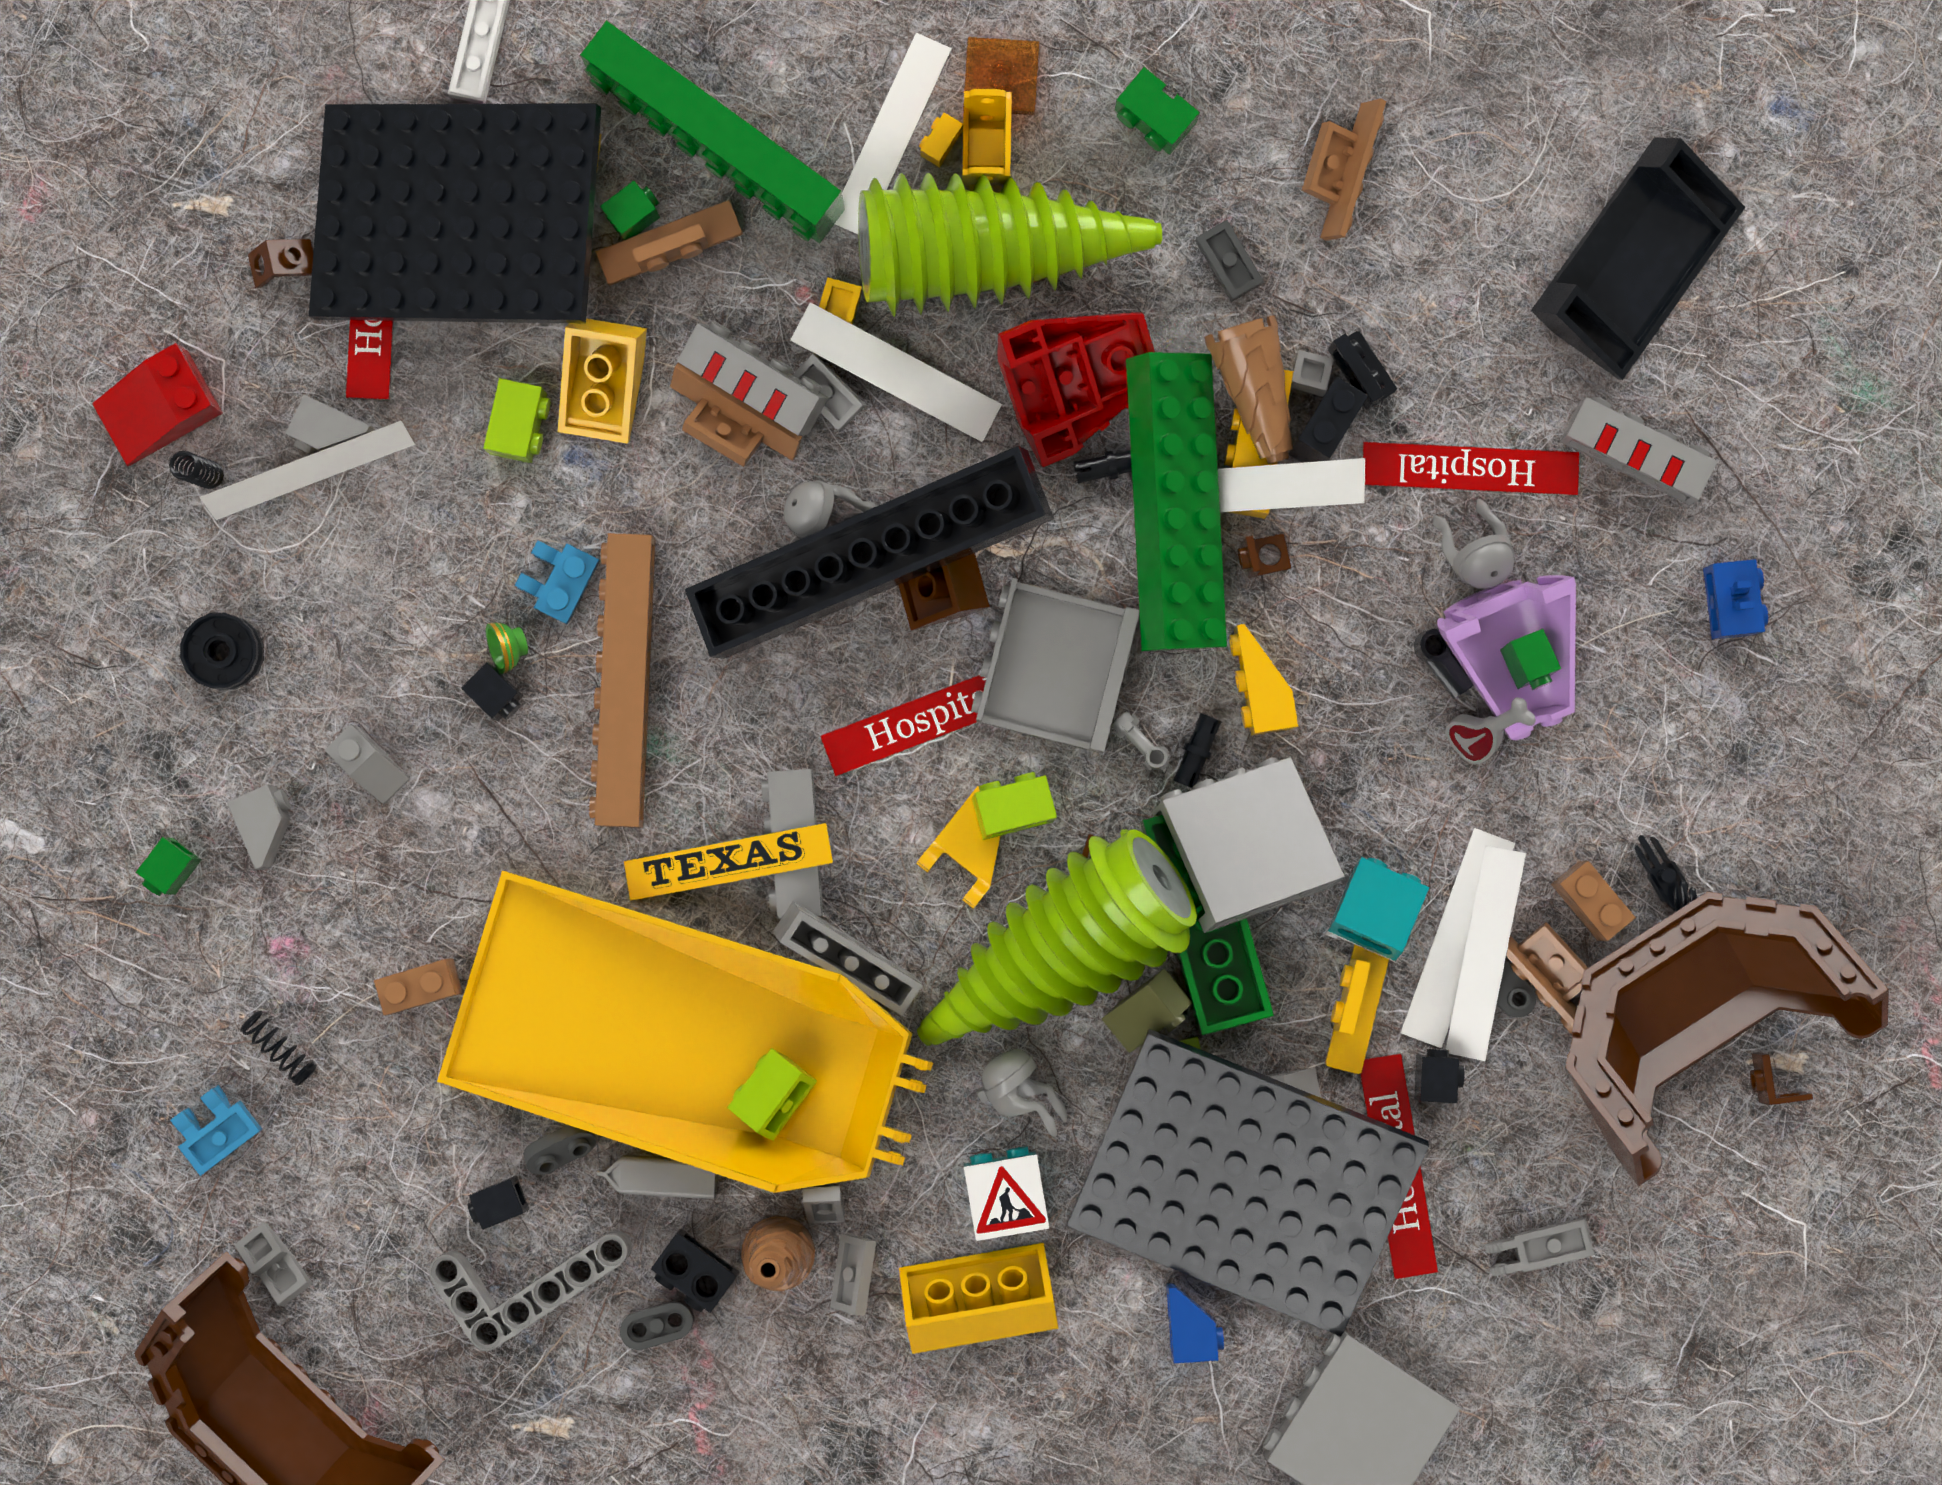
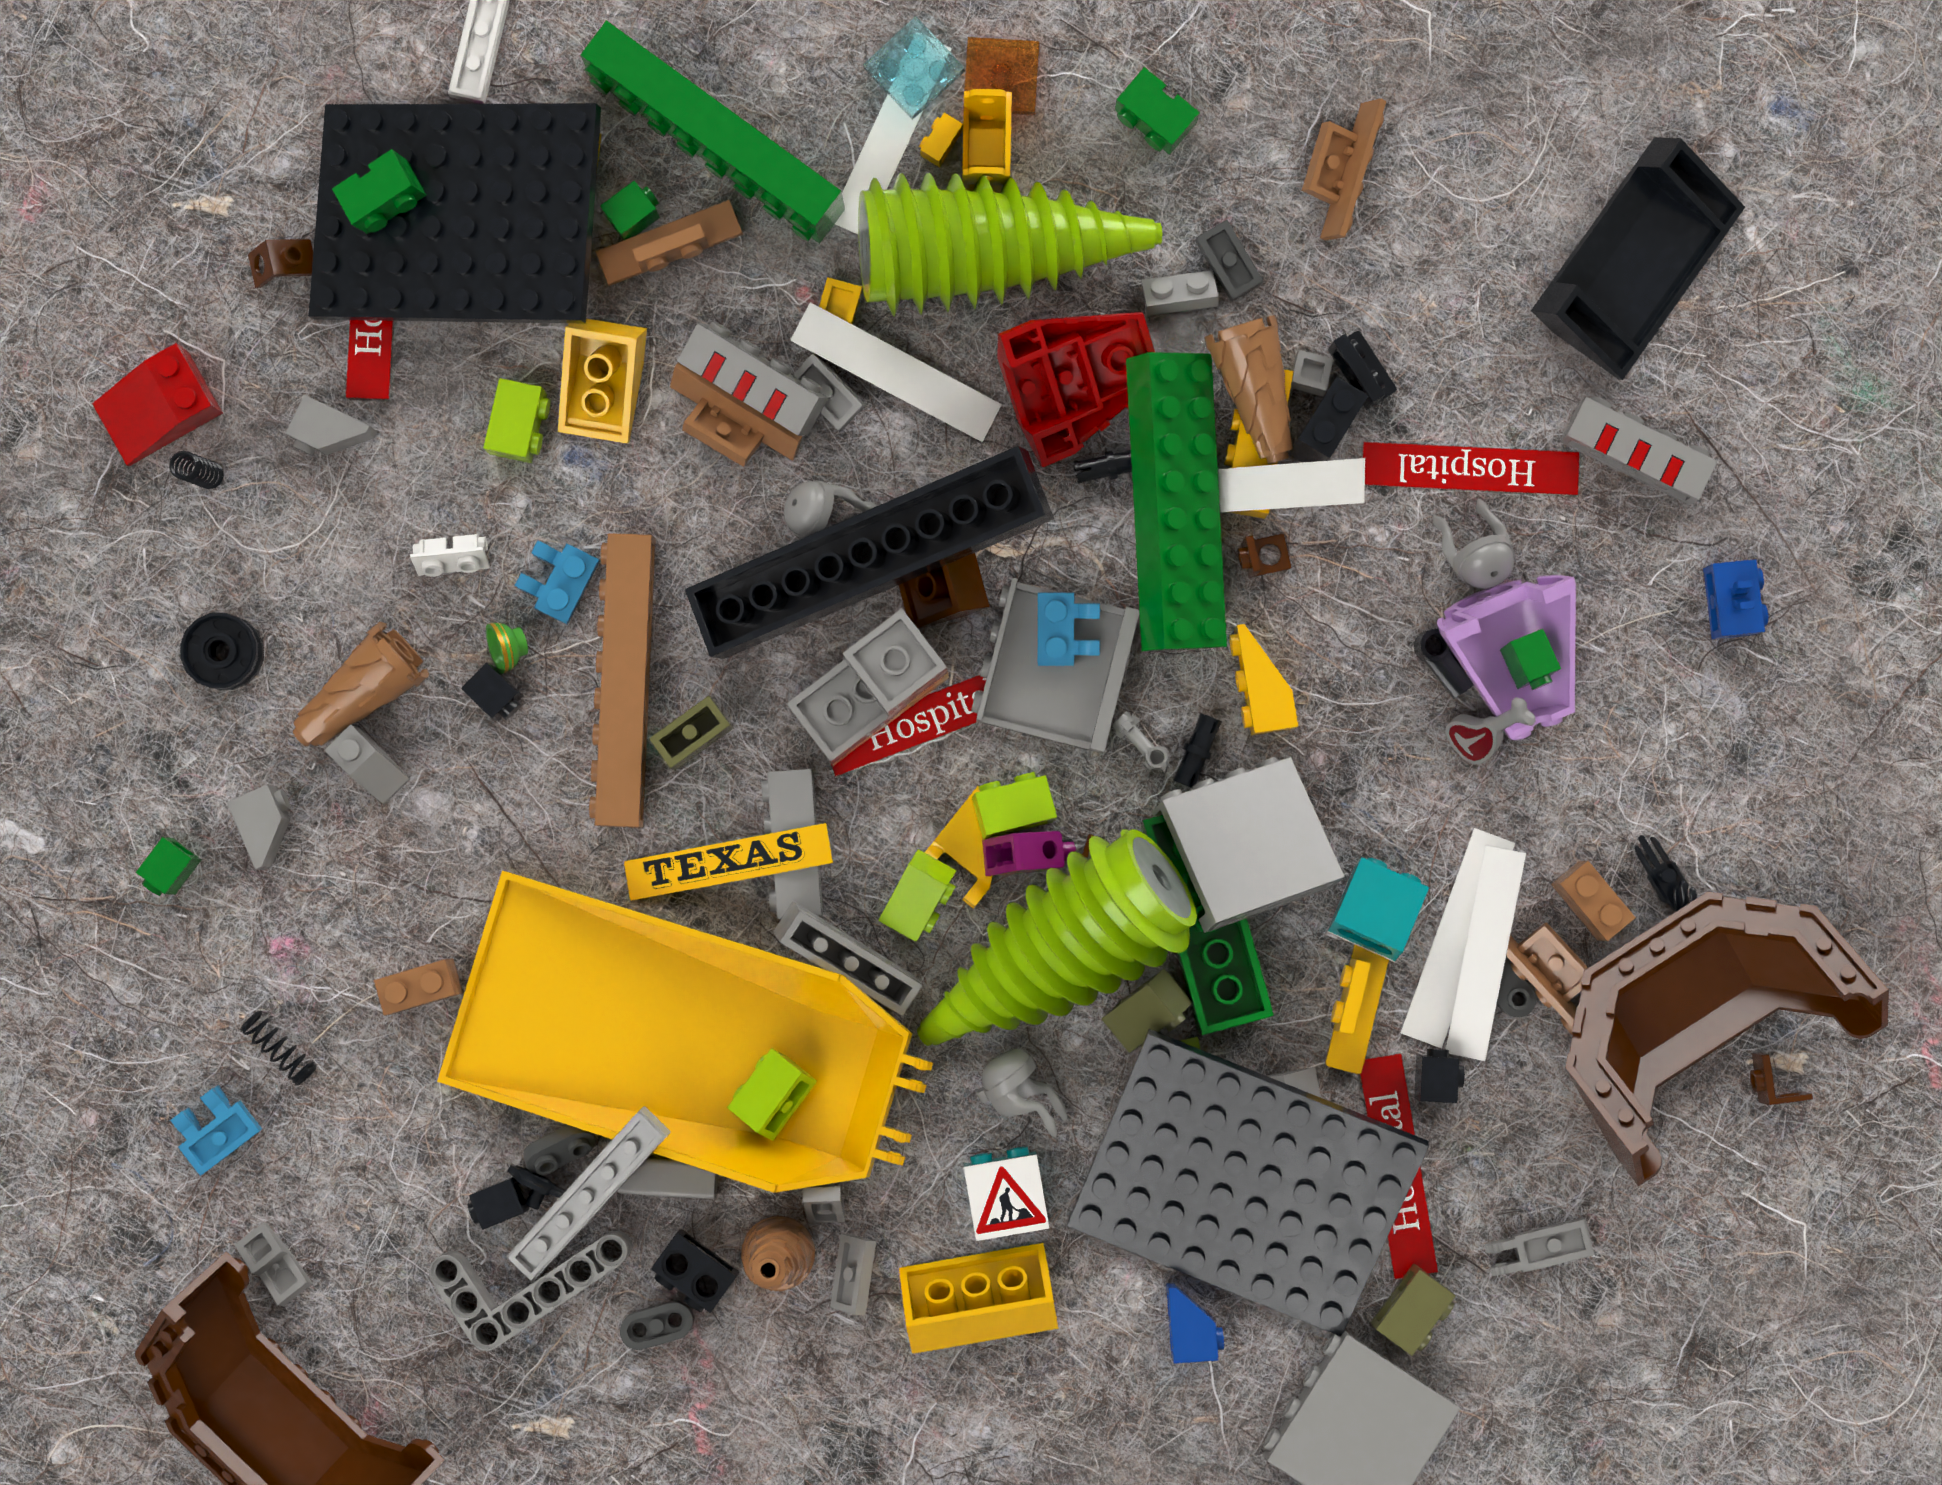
(307, 470): white sticker -> none
(371, 677): none -> medium nougat cone
(379, 194): none -> green brick
(467, 555): none -> white hinge
(539, 1184): none -> black piece
(588, 1193): none -> light grey tile
(691, 733): none -> olive brick
(870, 687): none -> light grey piece
(914, 67): none -> clear light blue plate
(917, 896): none -> lime brick
(1025, 852): none -> magenta torso
(1056, 629): none -> dark azure plate
(1179, 293): none -> light grey plate
(1414, 1310): none -> olive brick

